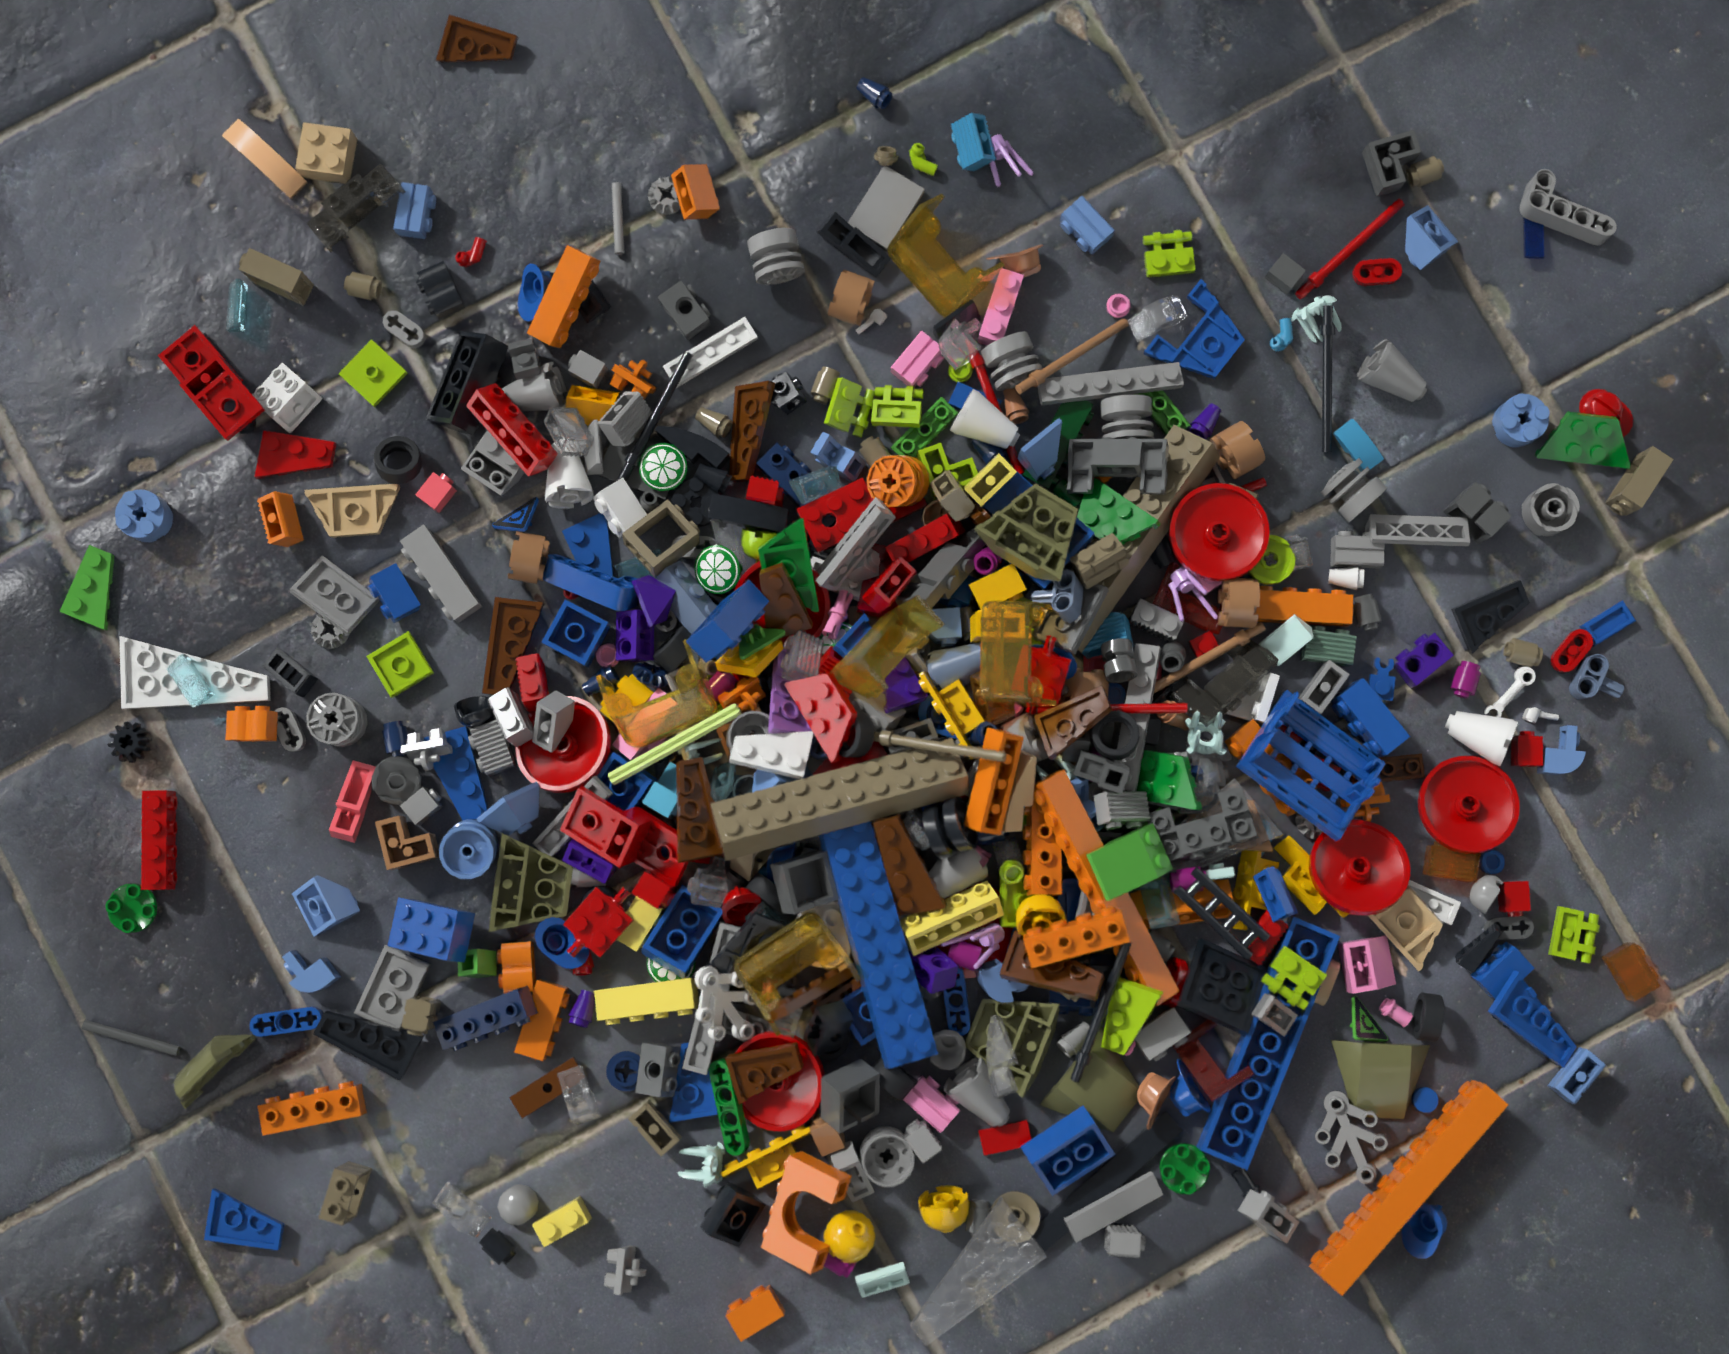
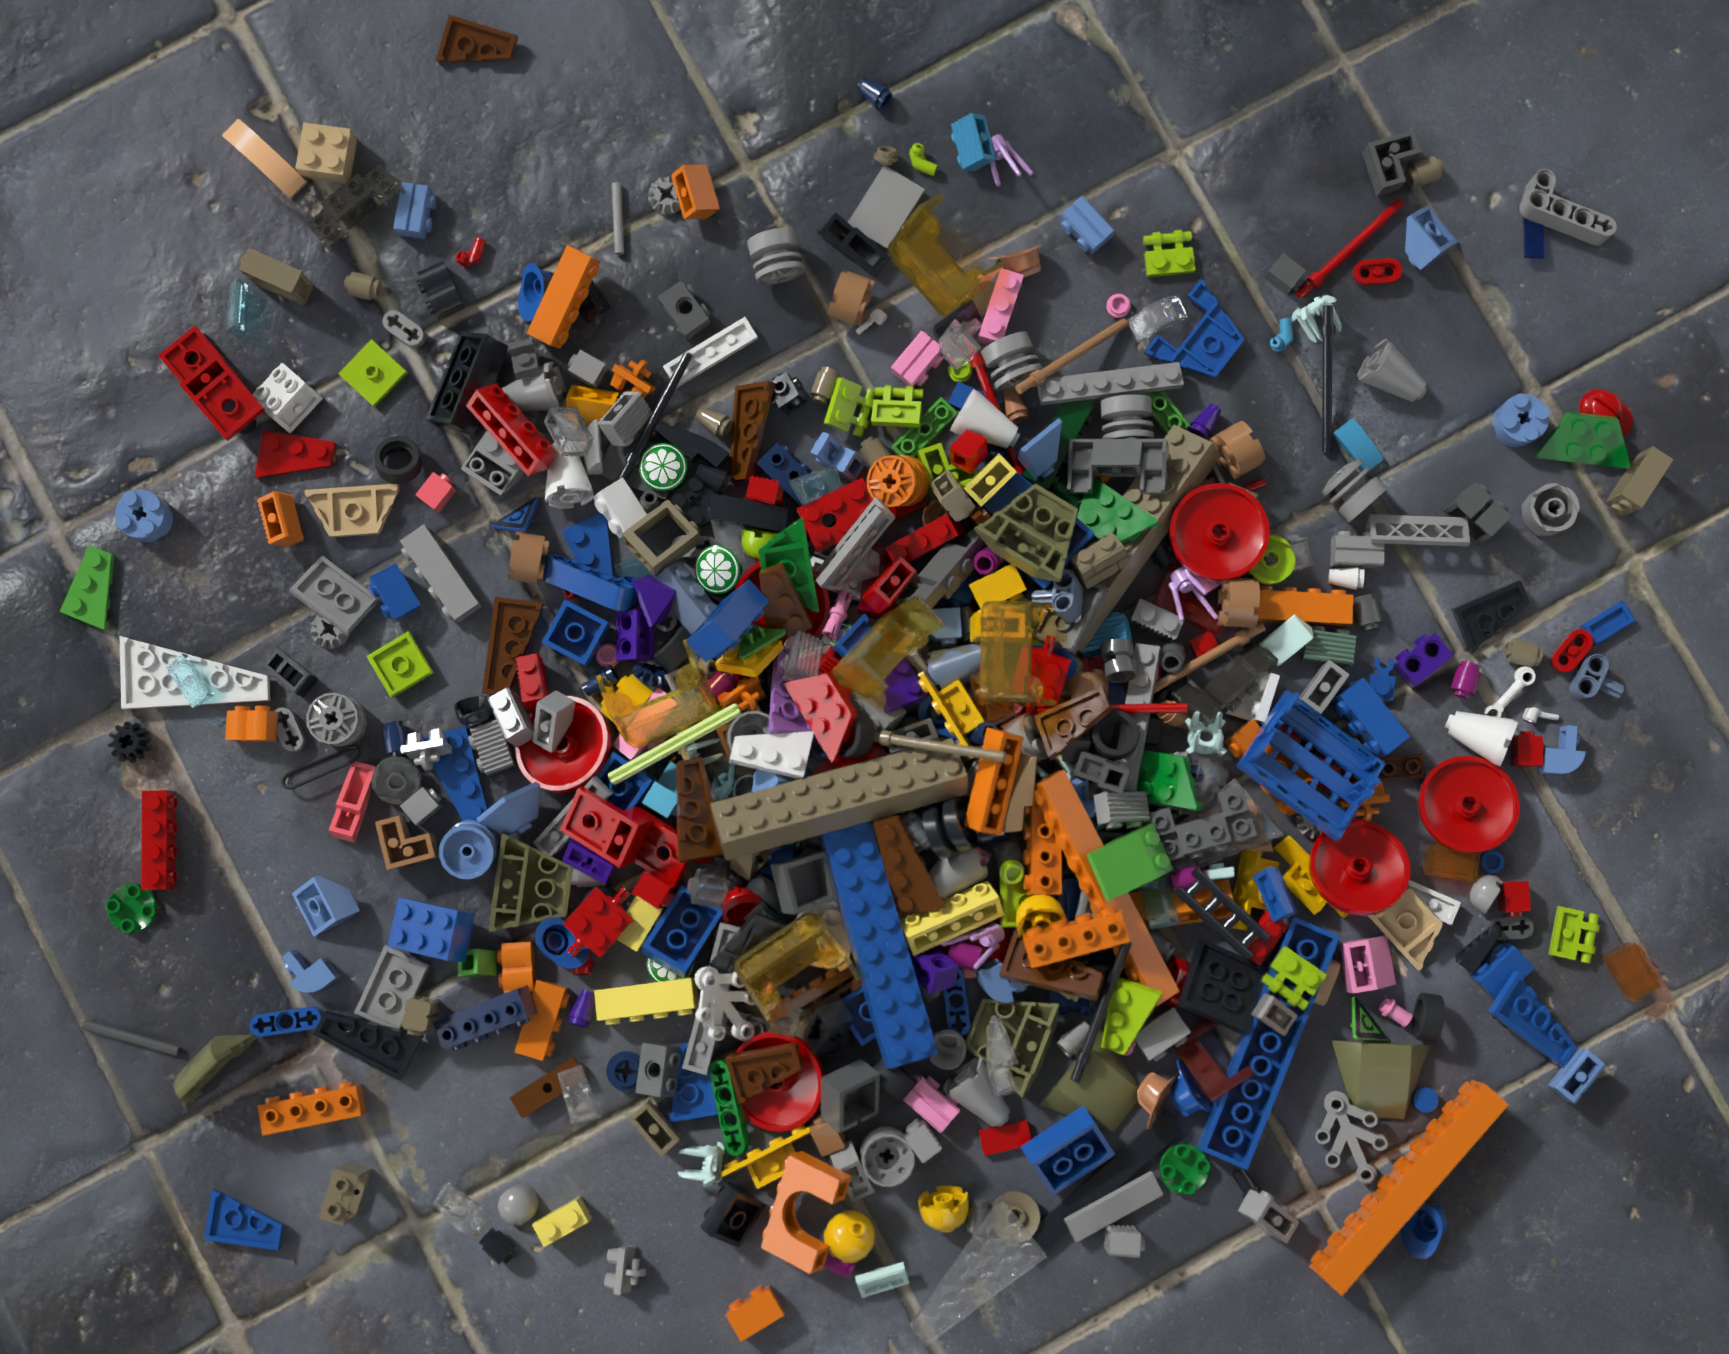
(319, 760): none -> black piece
(968, 451): none -> red brick

